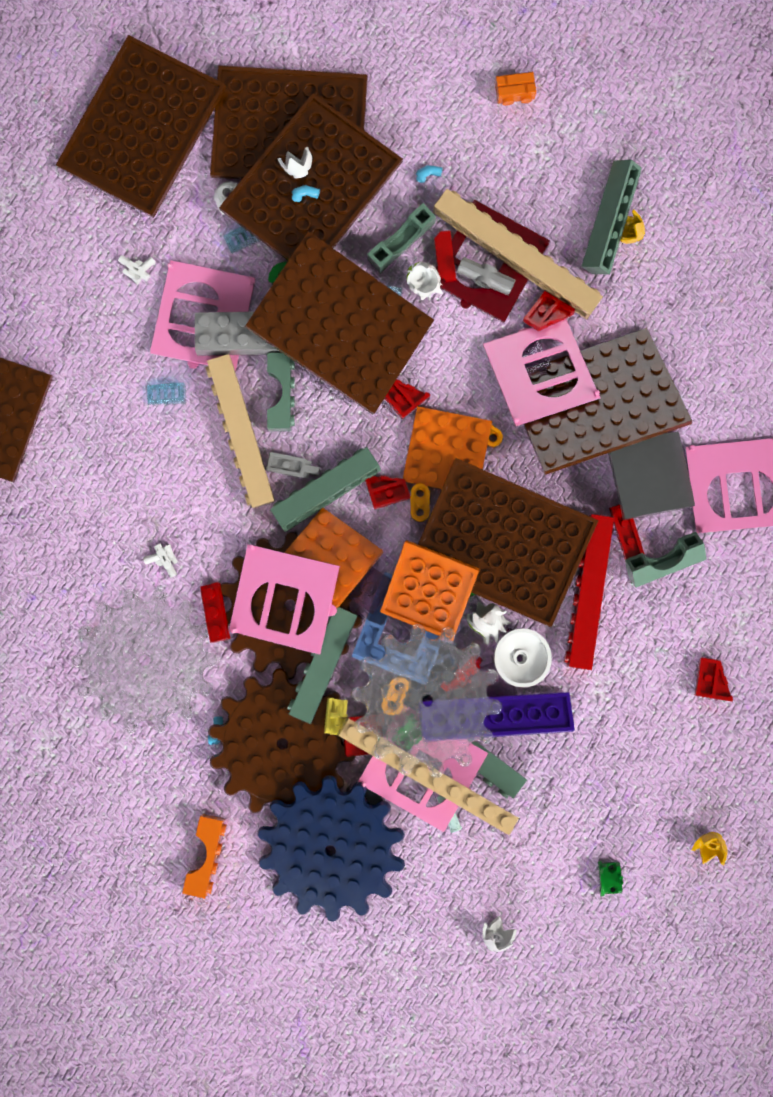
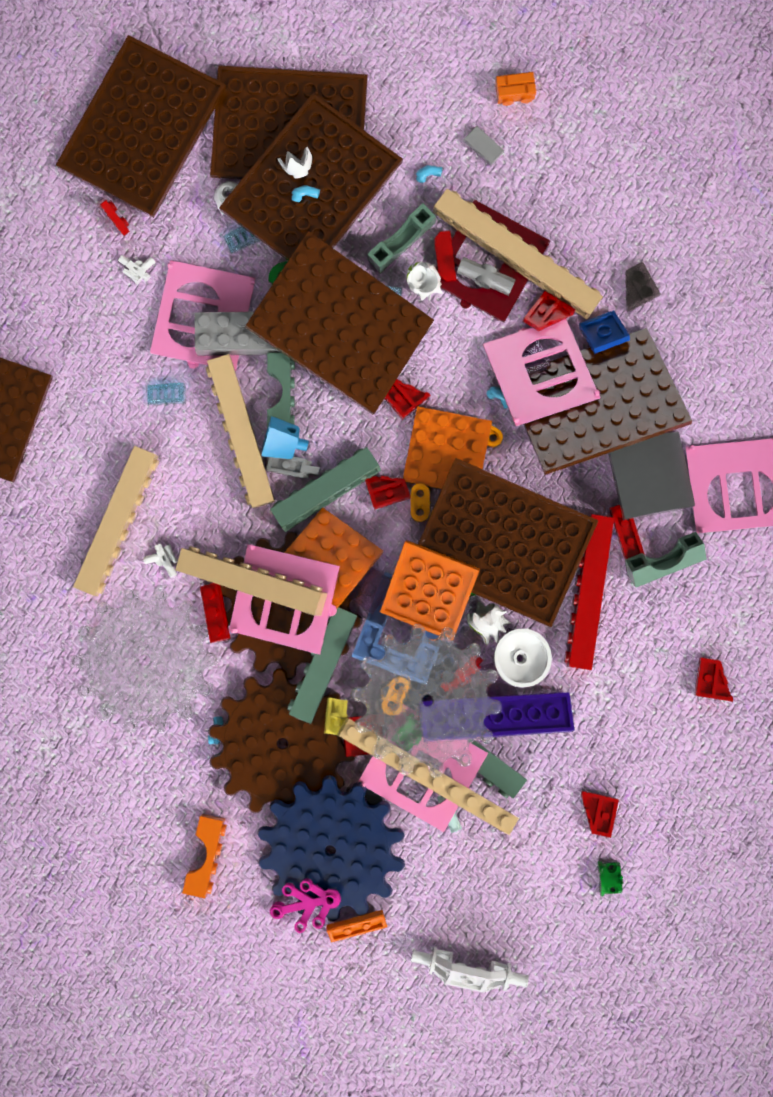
(110, 209): none -> red wing
(116, 521): none -> tan brick
(251, 581): none -> tan brick
(282, 440): none -> dark azure torso
(307, 903): none -> dark pink plant
(356, 926): none -> orange tile
(467, 977): none -> white plate
(483, 145): none -> light grey tile
(495, 392): none -> medium azure arm
(496, 937): white piece -> none
(600, 812): none -> red wing
(604, 331): none -> blue plate
(611, 217): sand green brick -> none
(634, 229): yellow piece -> none
(639, 287): none -> clear smoke wing
(711, 845): yellow piece -> none

